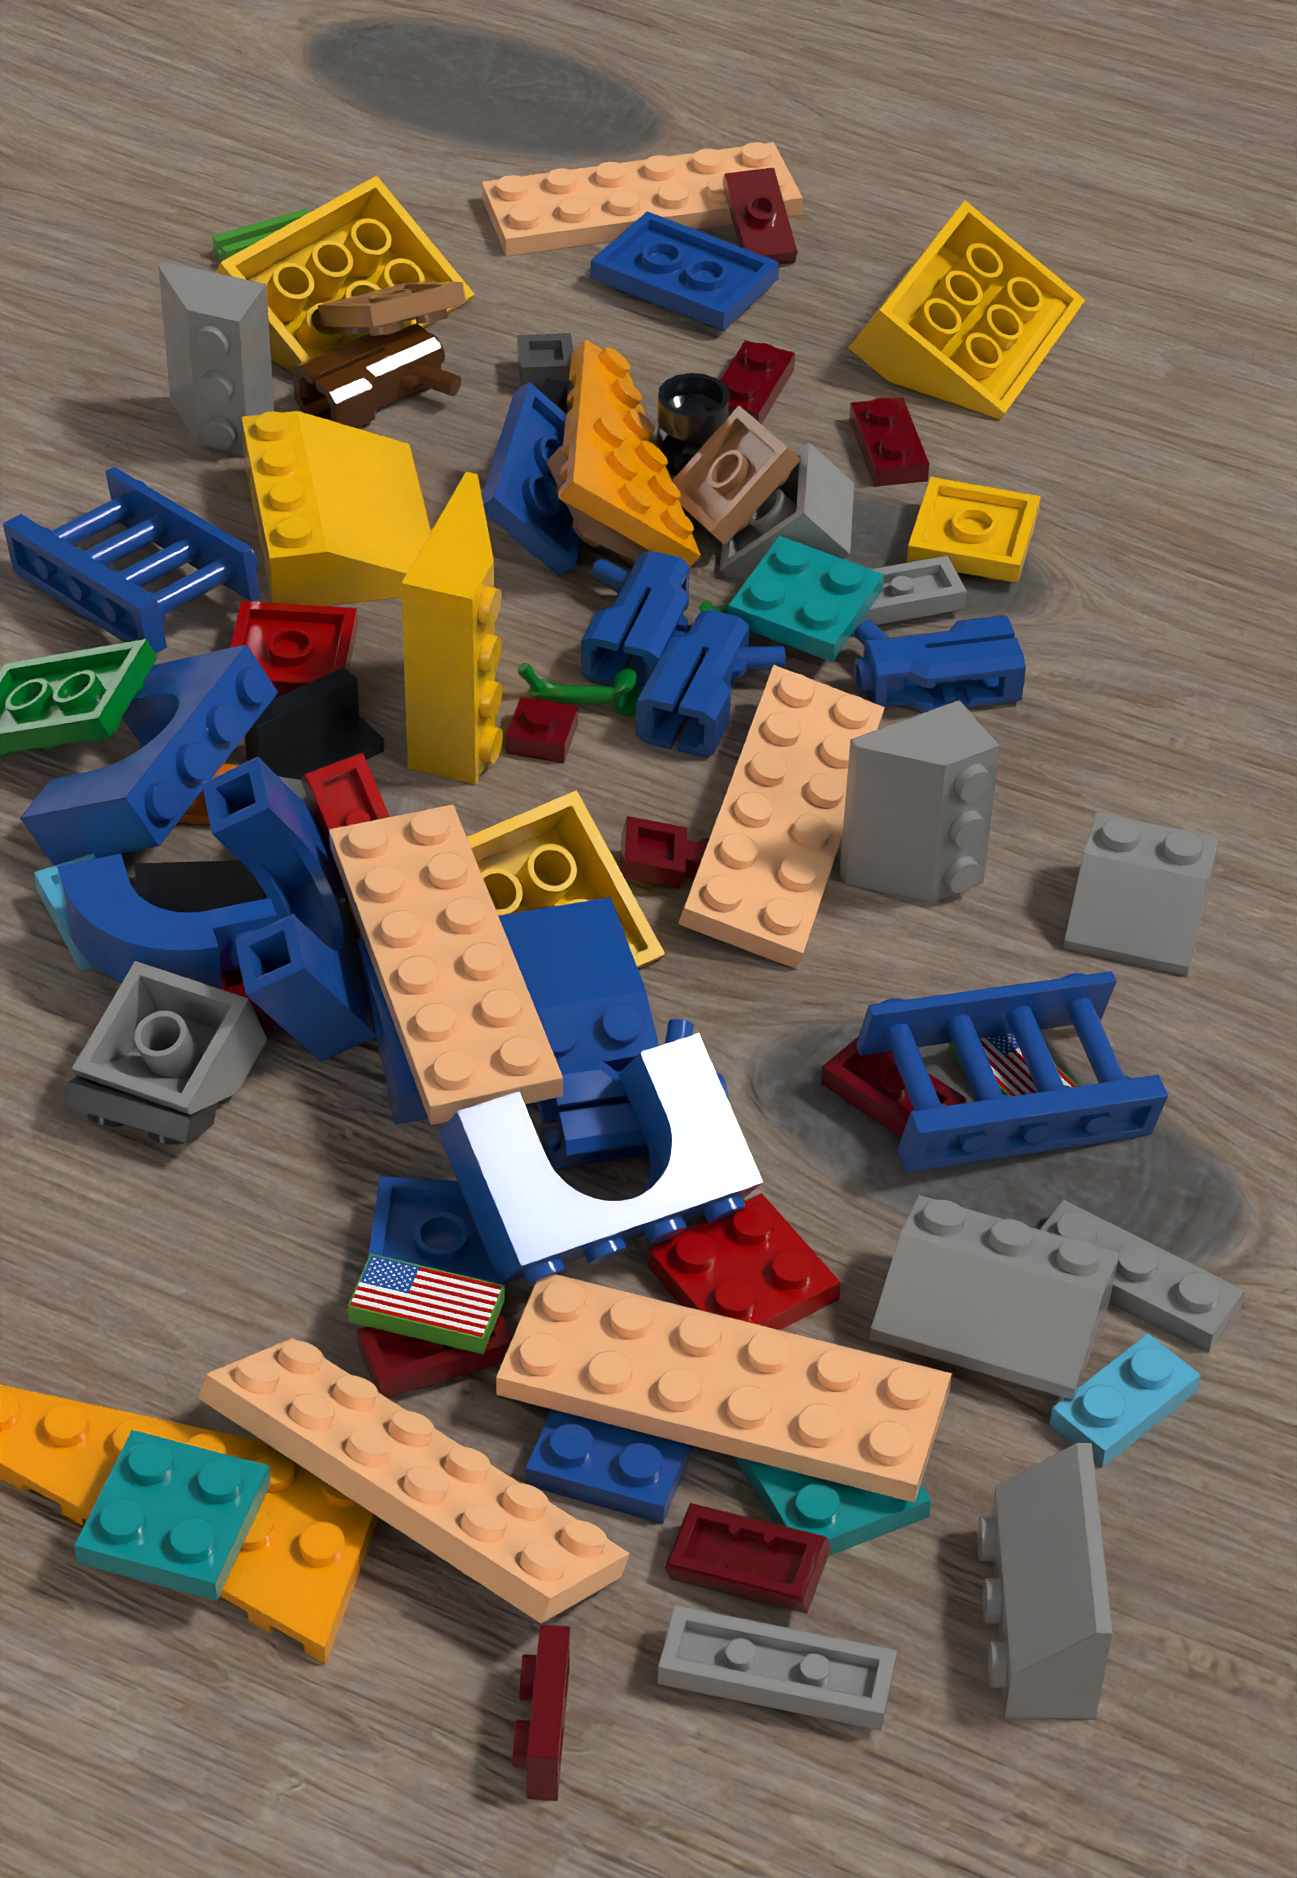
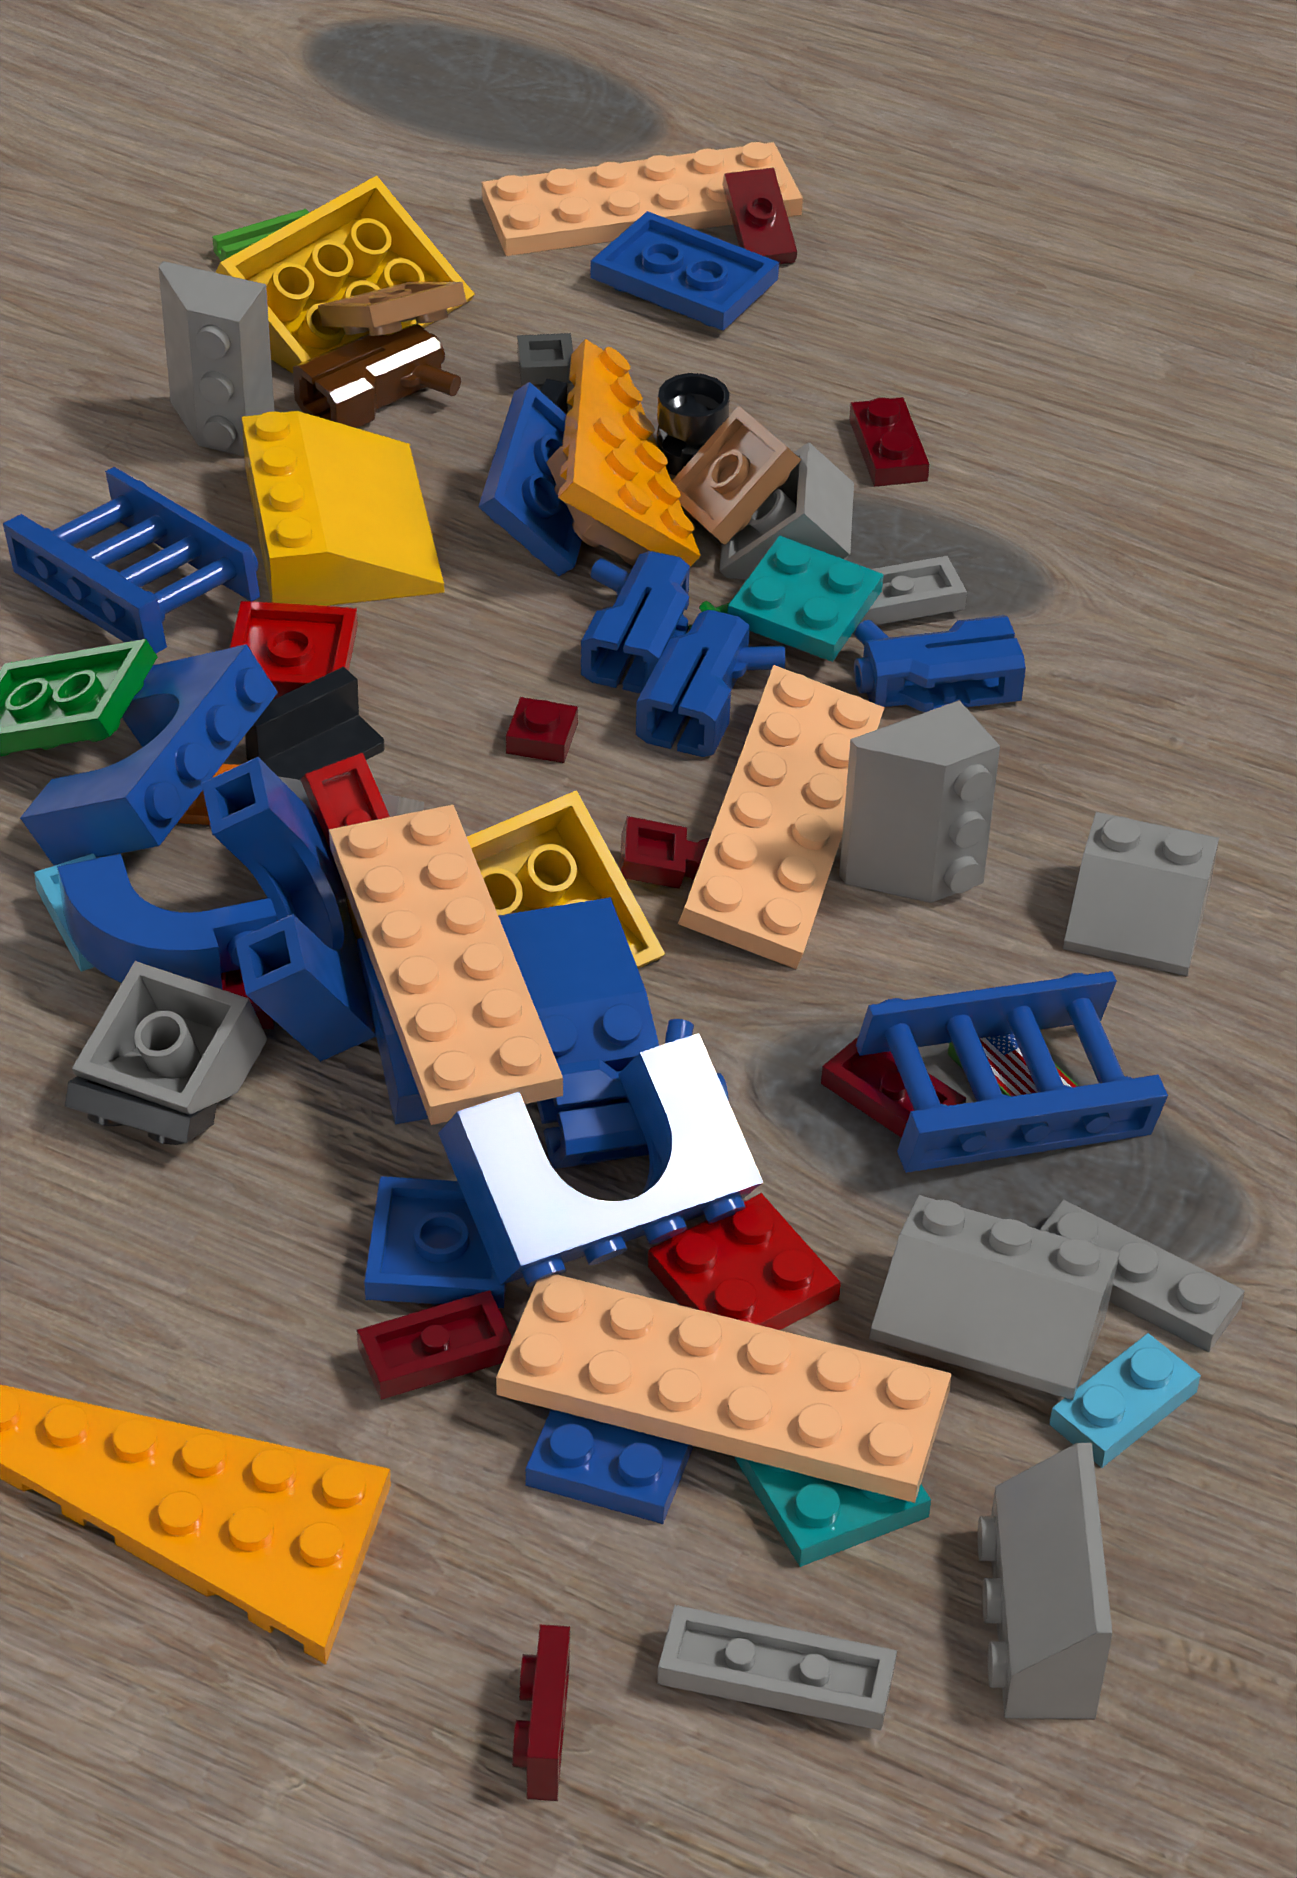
(173, 1515): teal plate -> none
(196, 885): black panel -> none
(416, 1478): light nougat plate -> none
(426, 1303): tile -> none
(453, 644): yellow slope -> none
(619, 696): green piece -> none
(748, 1558): dark red plate -> none
(757, 377): dark red plate -> none
(968, 318): yellow slope -> none
(975, 526): yellow plate -> none

